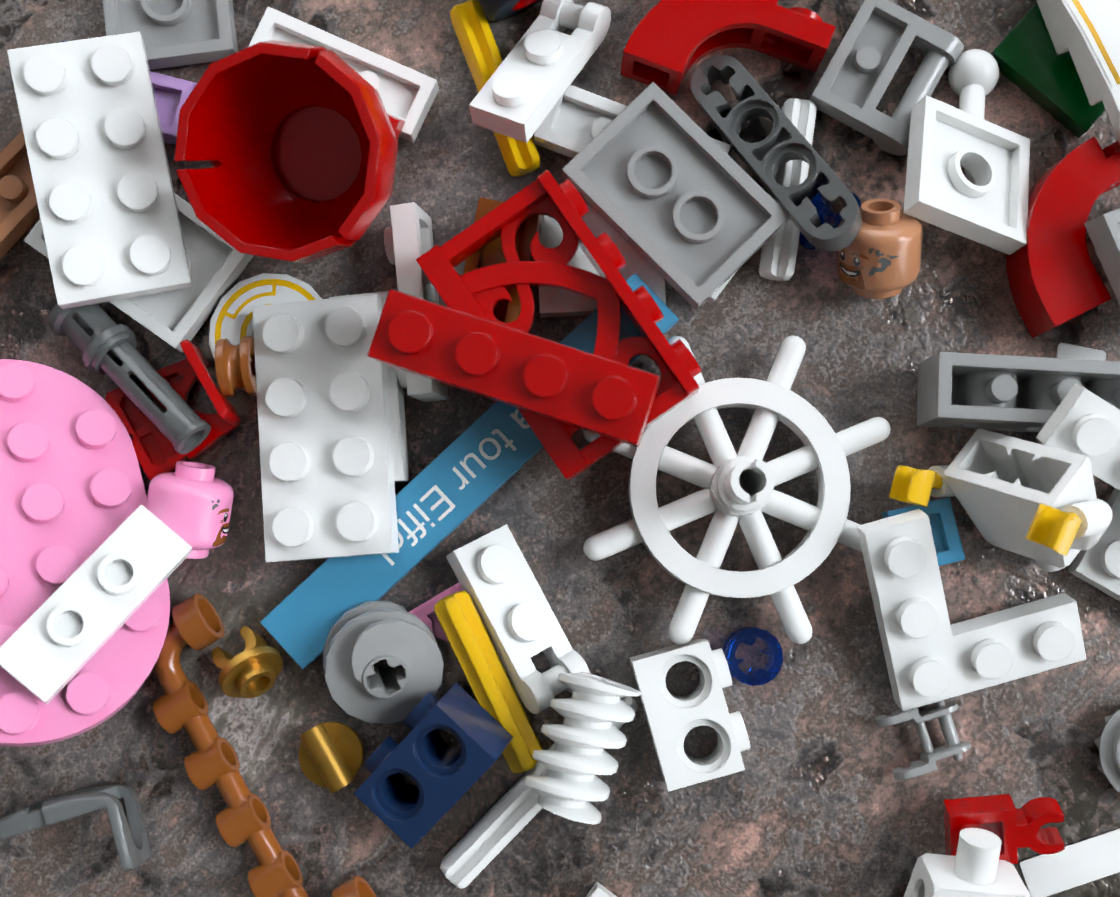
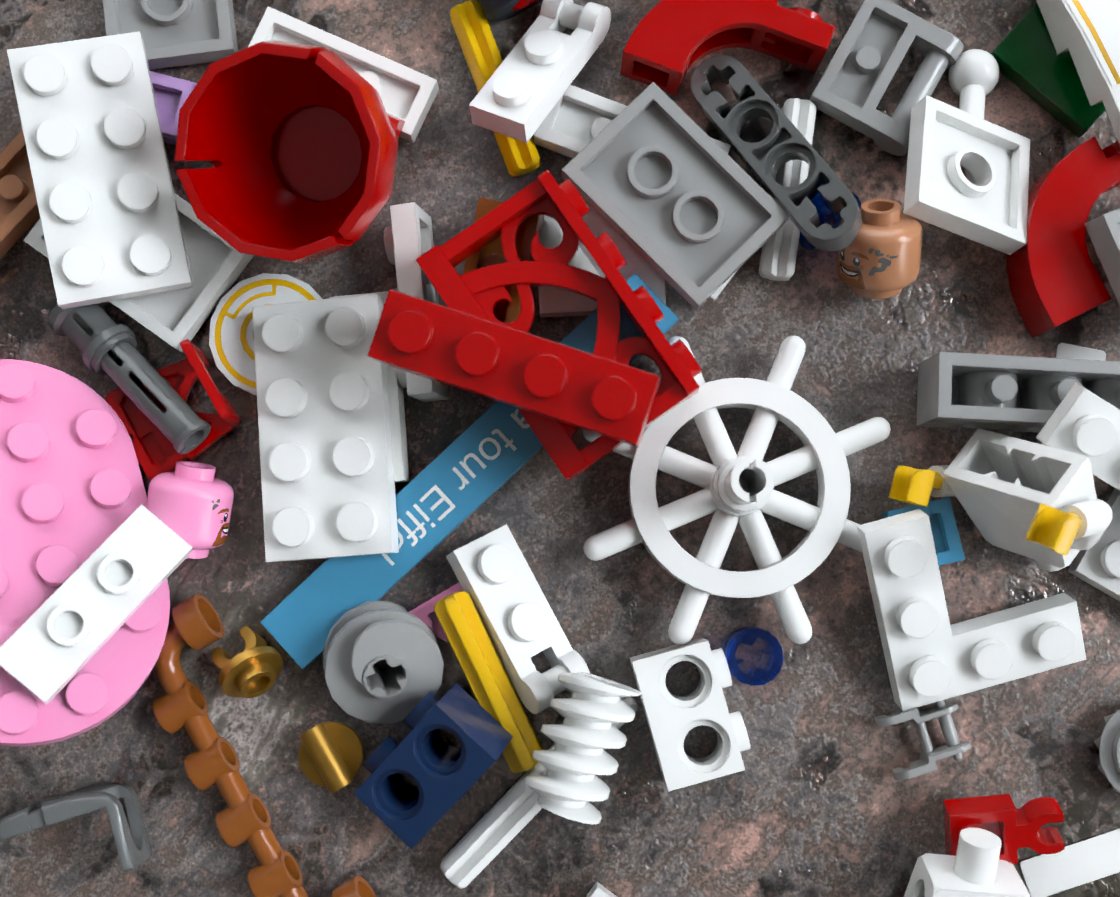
(235, 366): dark orange bush -> none

